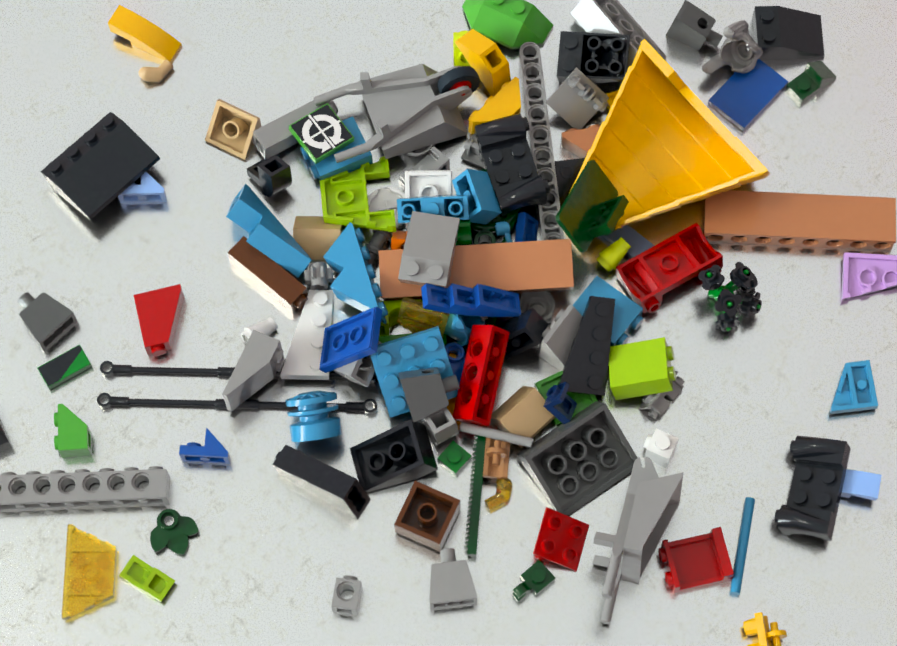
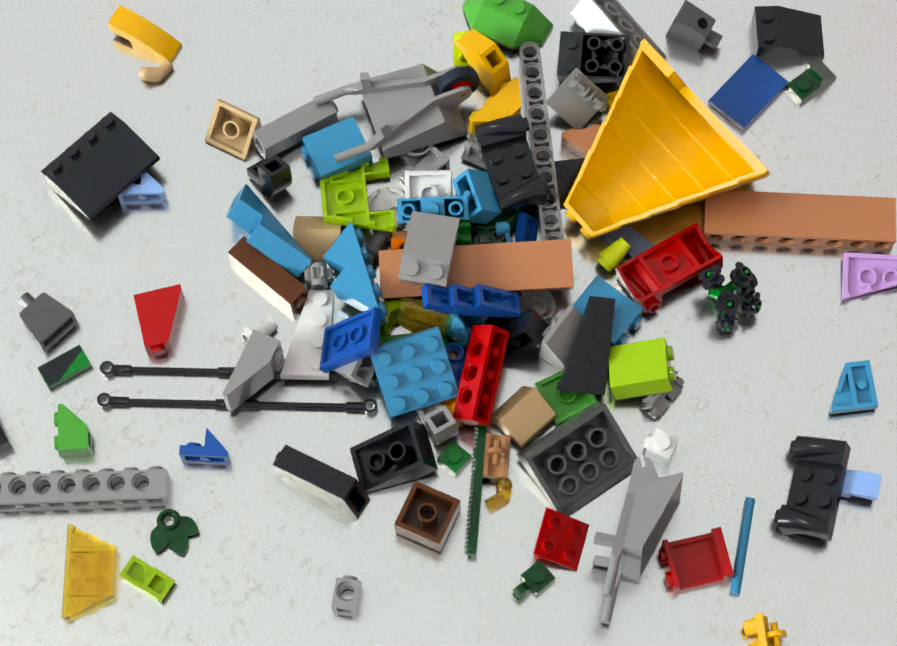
(313, 416): dark azure wheel -> none
(321, 133): tile -> none
(426, 391): dark grey torso -> none
(451, 582): light grey torso -> none
(496, 434): light grey bar -> none
(560, 403): dark blue bracket -> none
(591, 207): dark green bracket -> none
(735, 51): light grey hair -> none

